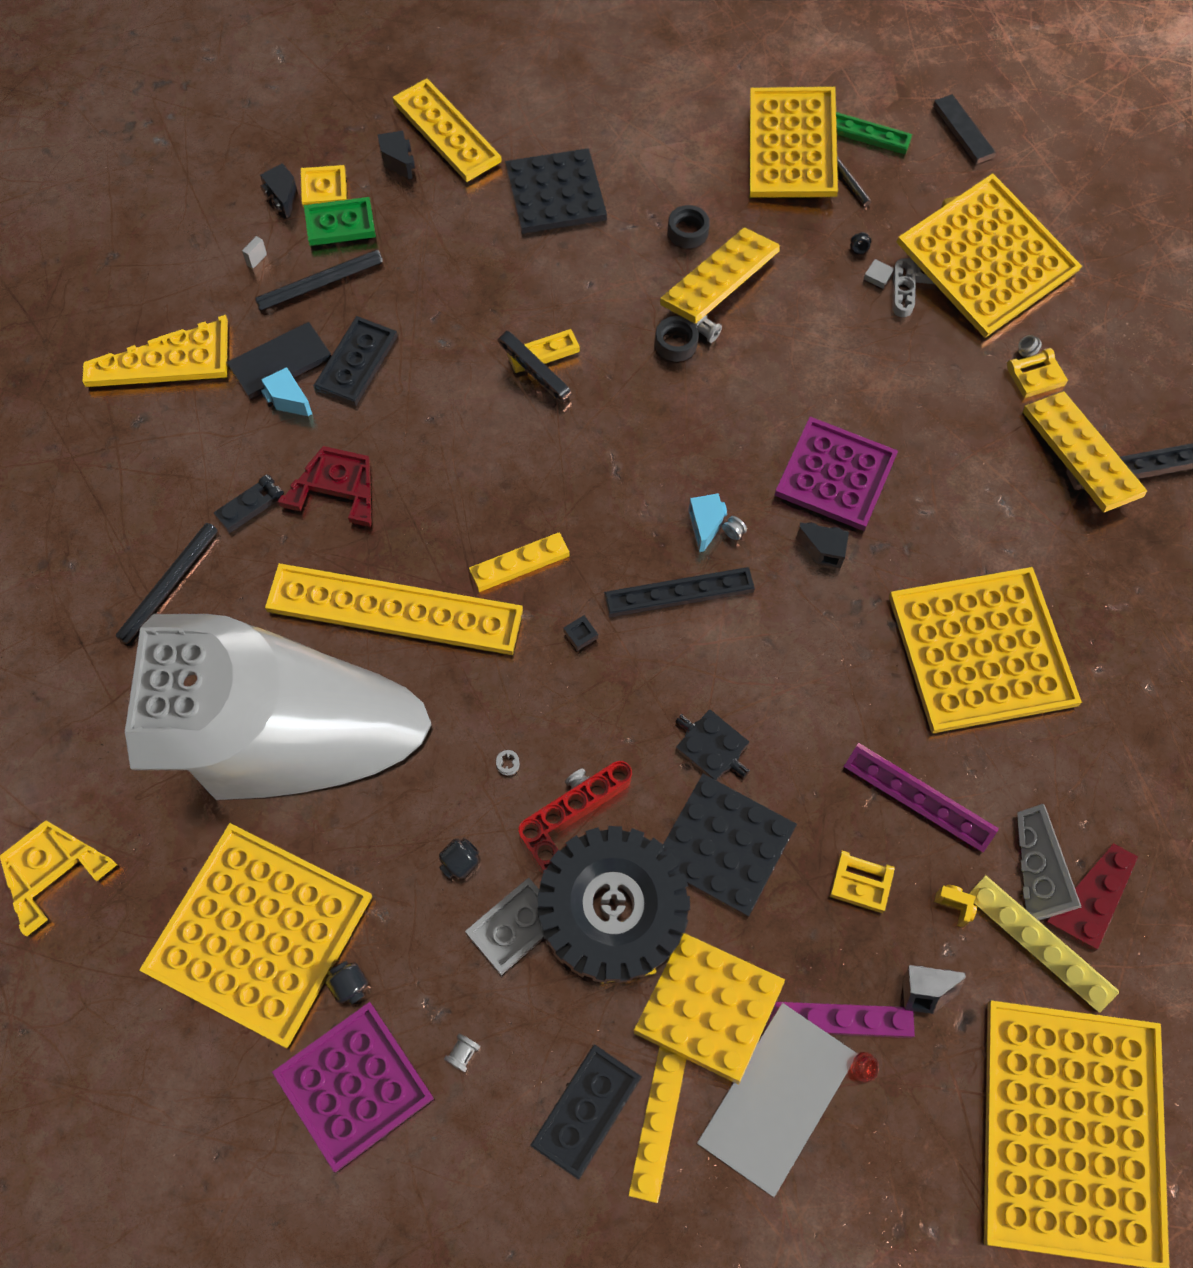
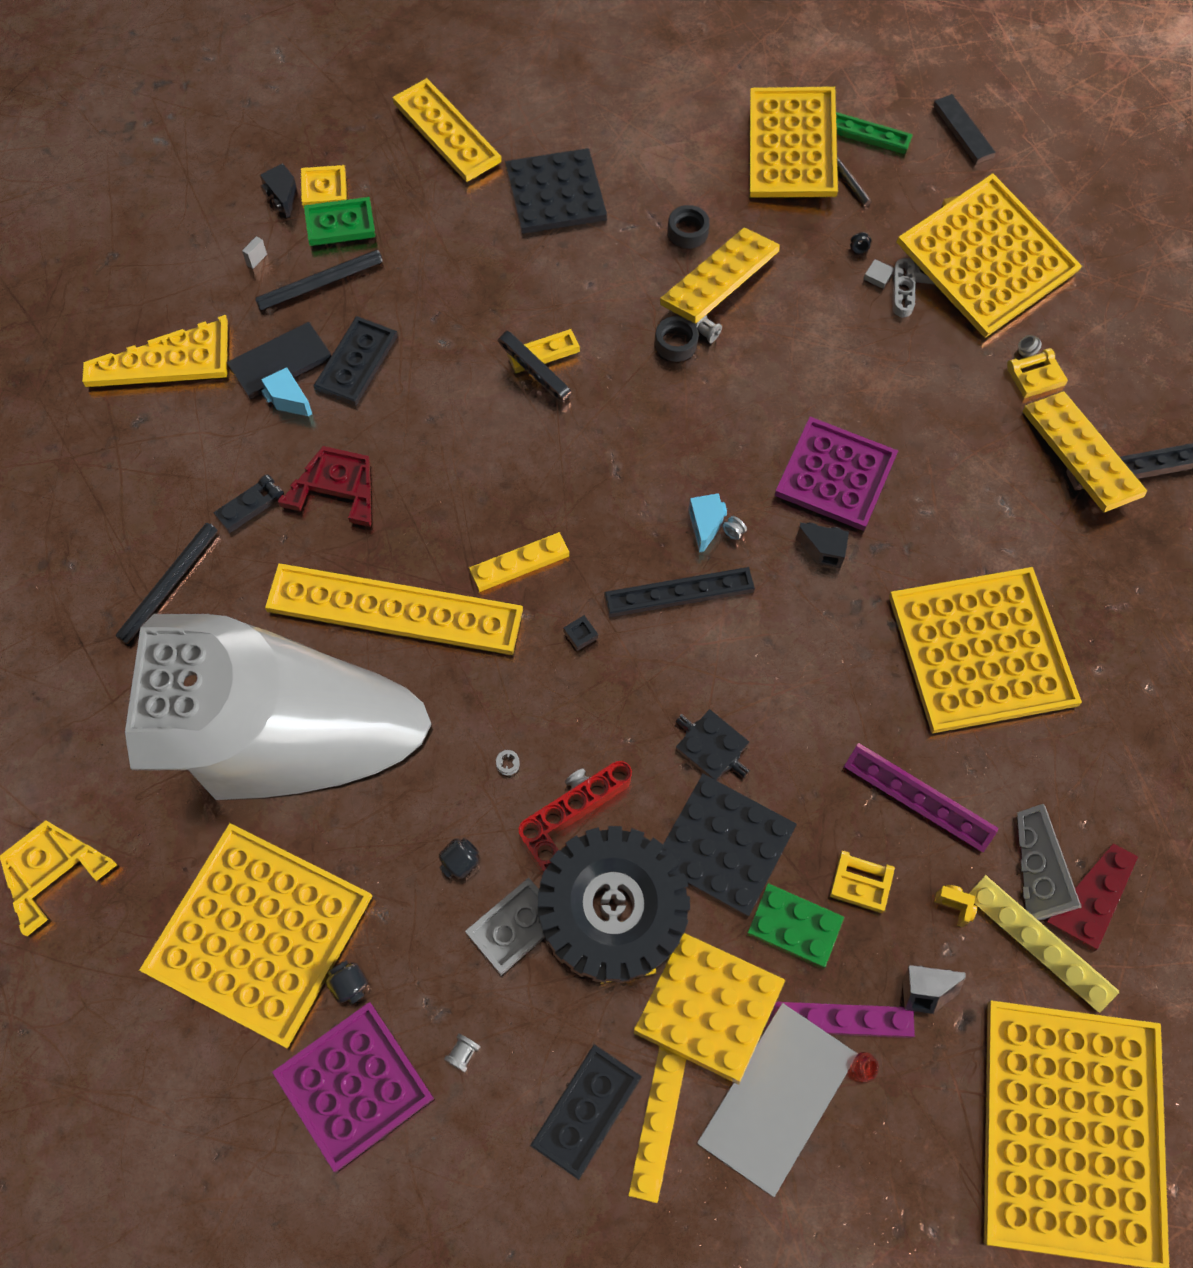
(394, 153): black slope -> none
(795, 926): none -> green plate

